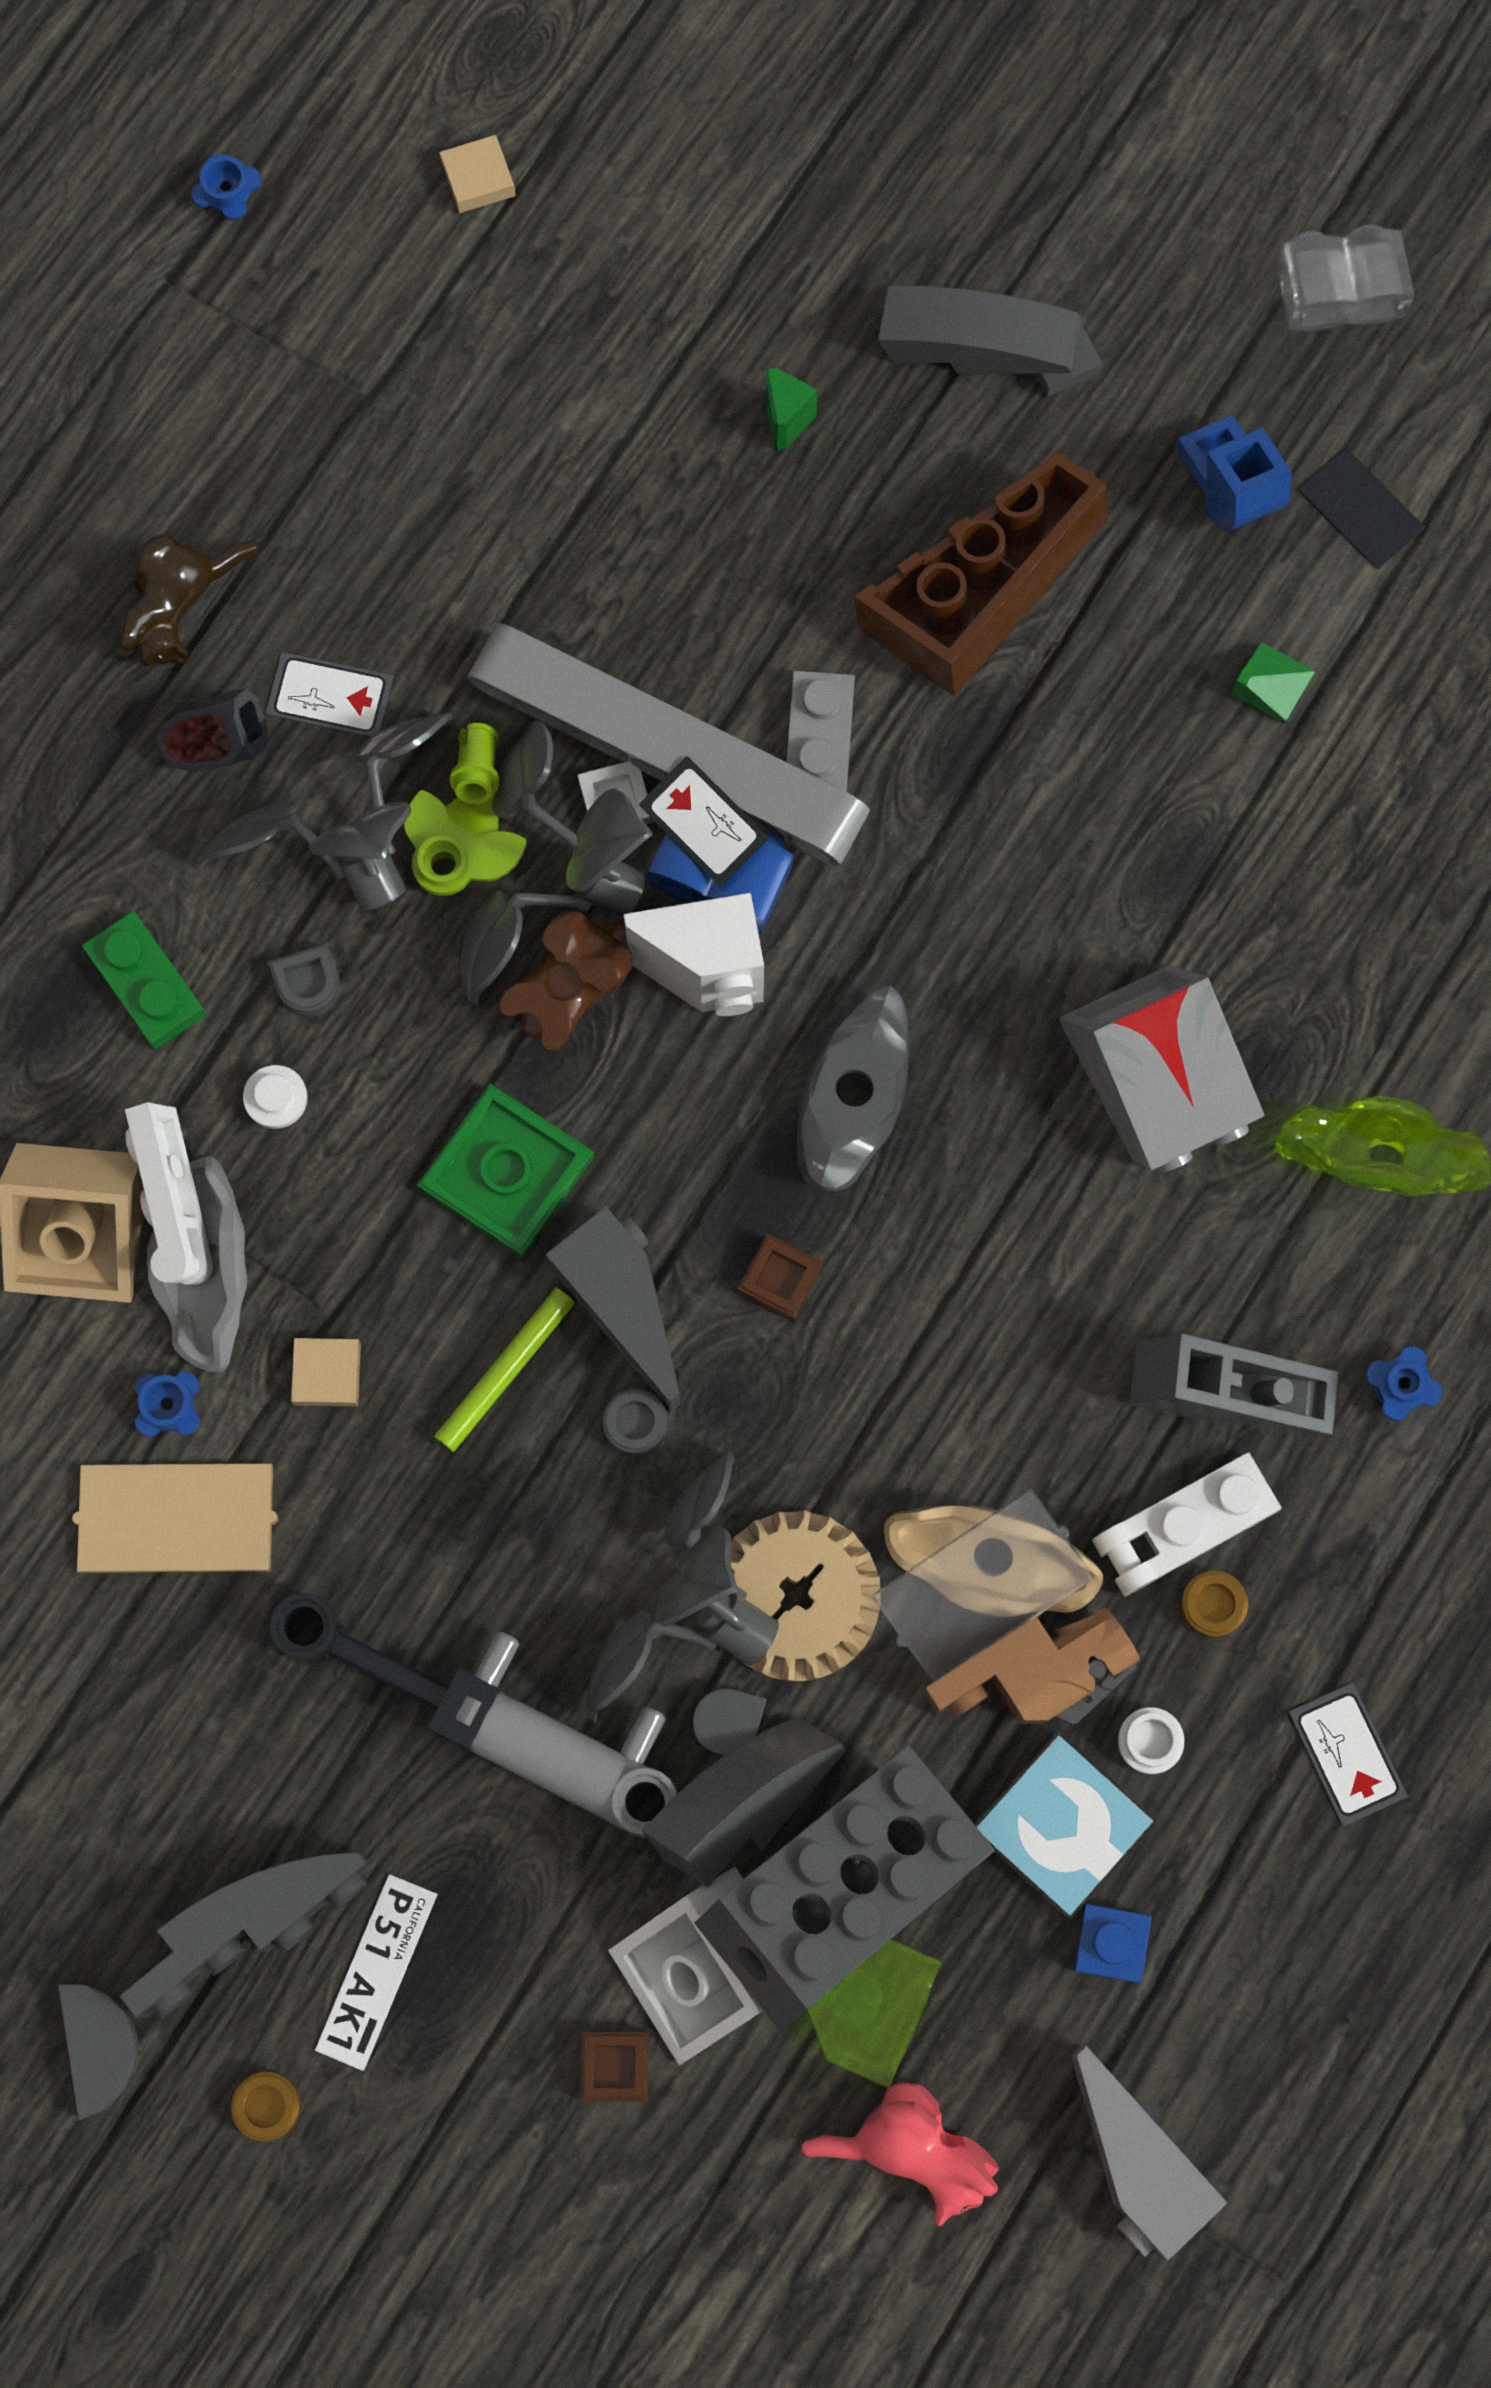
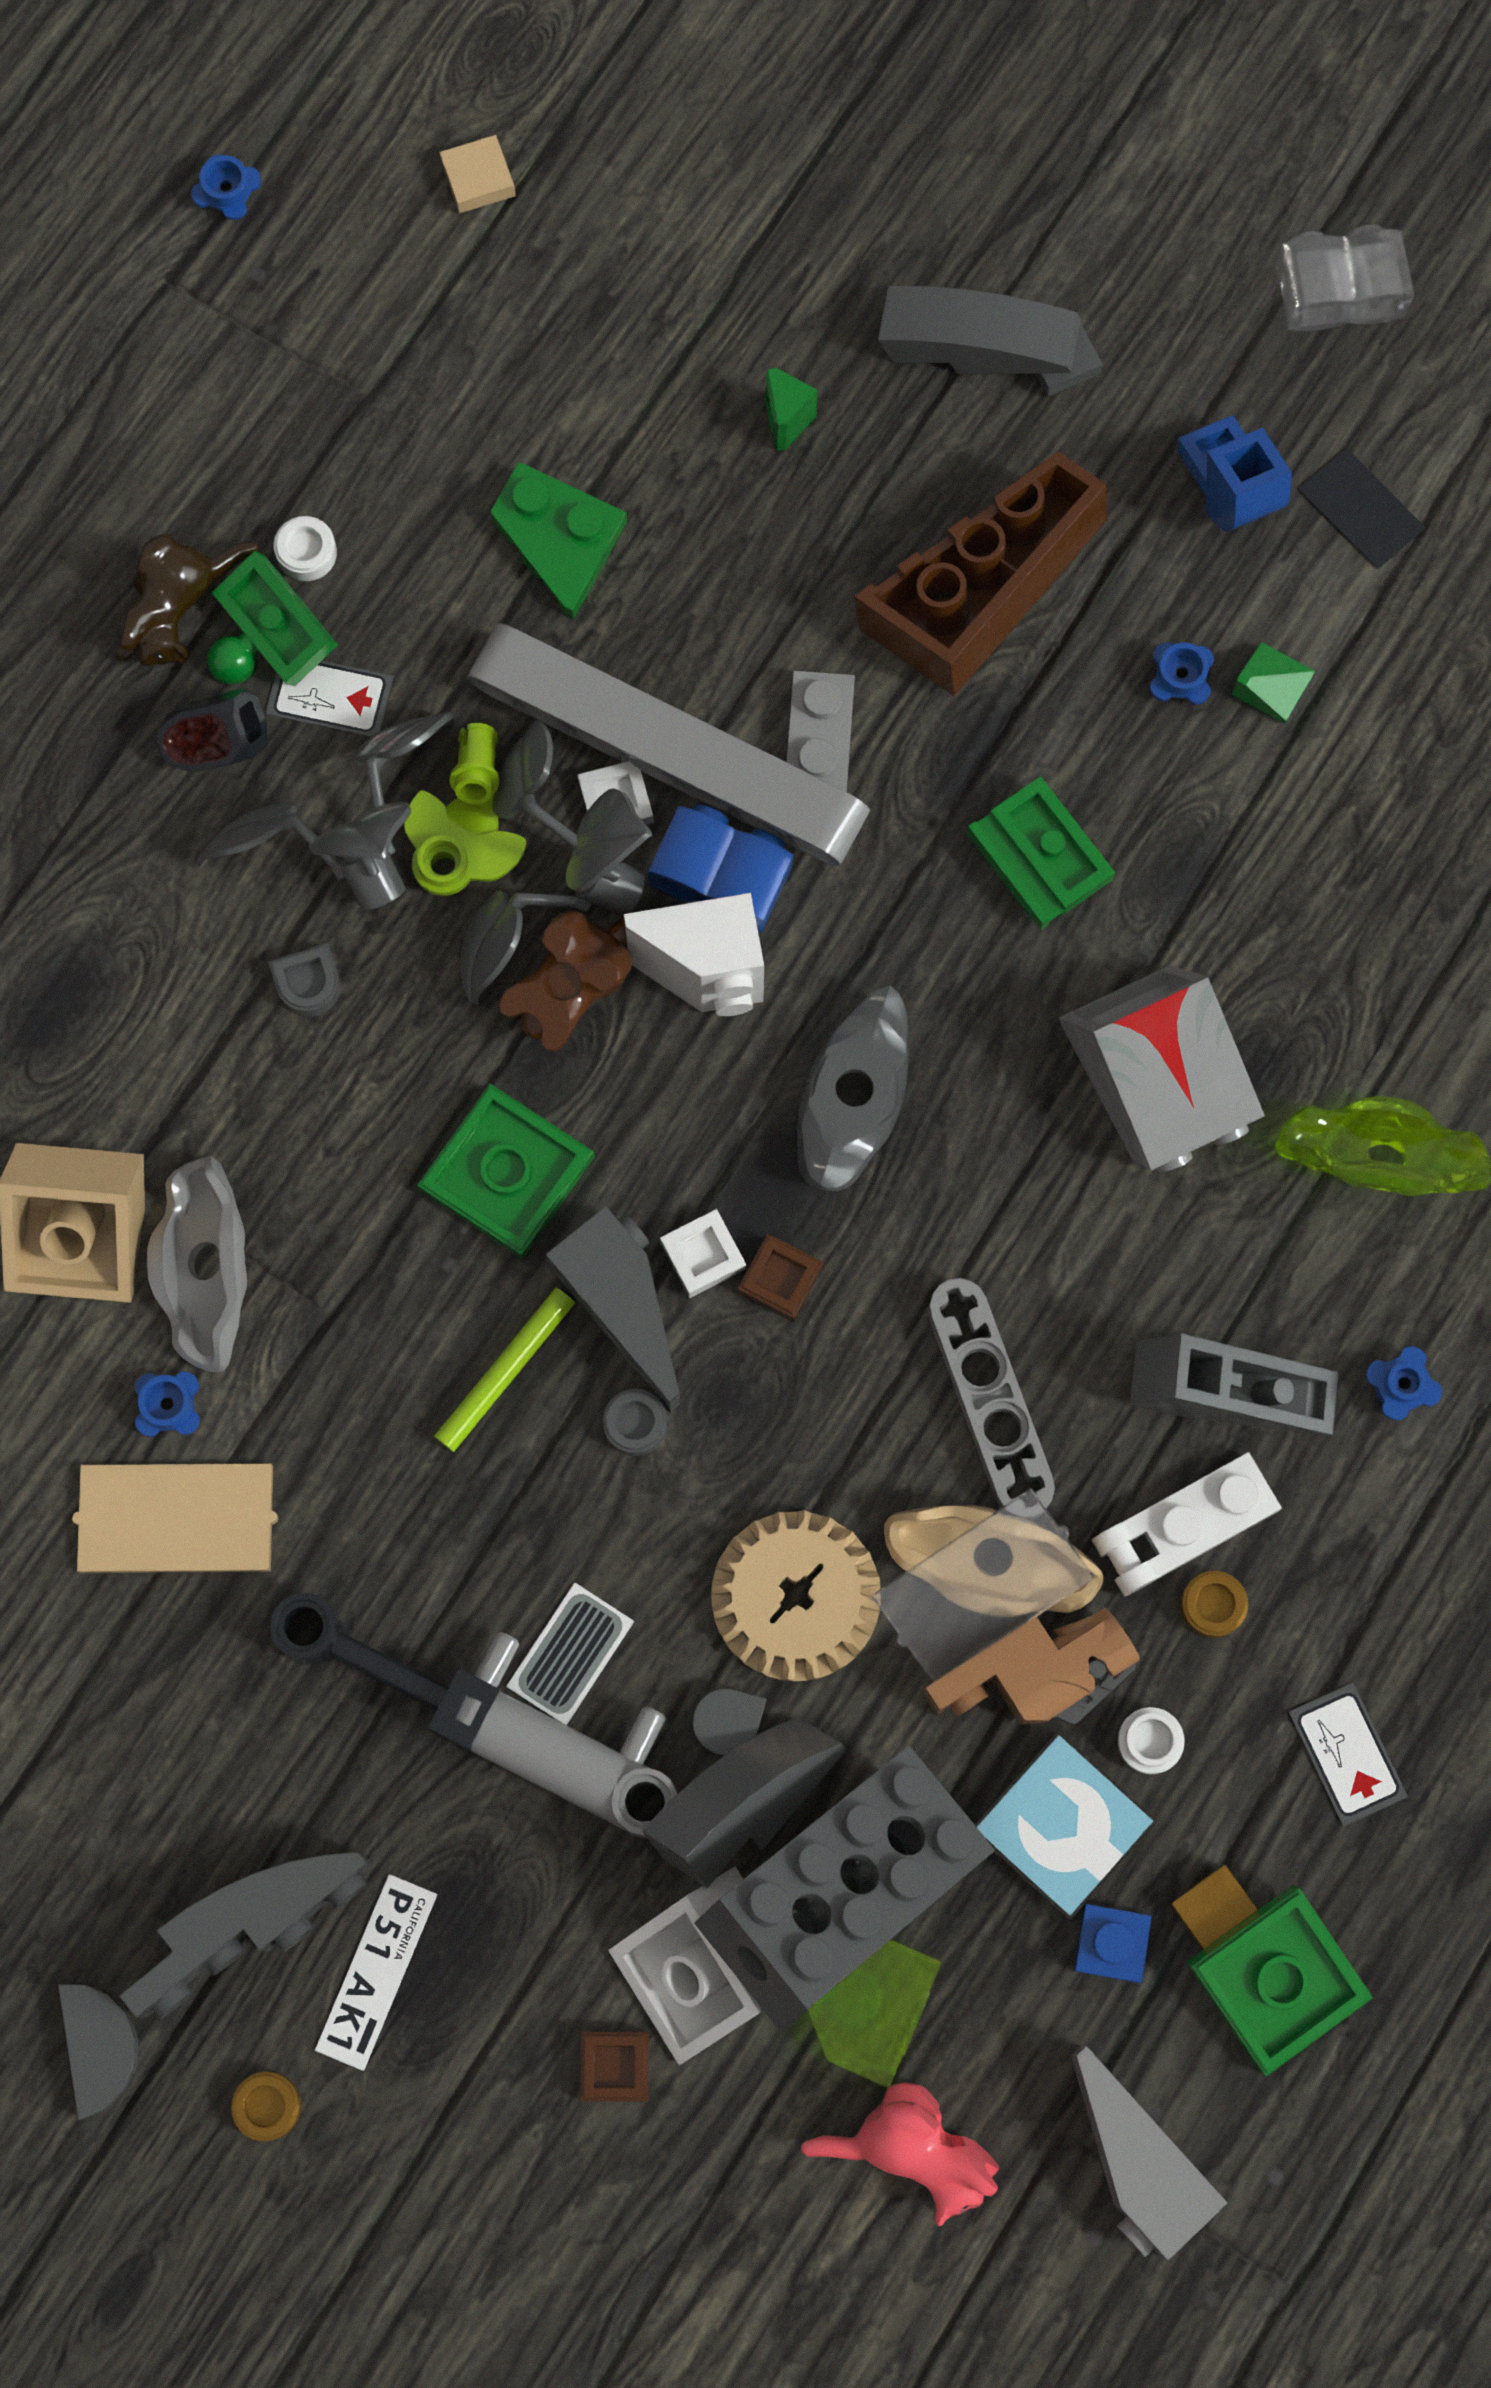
(144, 980): green plate -> none
(168, 1195): white plate -> none
(271, 622): none -> green plate
(275, 1096): white plate -> none
(305, 548): none -> white tile
(326, 1372): tan tile -> none
(558, 532): none -> green wing
(570, 1654): none -> sticker
(702, 1583): dark grey plant -> none
(703, 821): white sticker -> none
(703, 1253): none -> white tile
(998, 1396): none -> light grey beam
(1040, 853): none -> green plate
(1186, 656): none -> blue plate
(1213, 1907): none -> pearl gold tile
(1279, 1980): none -> green tile

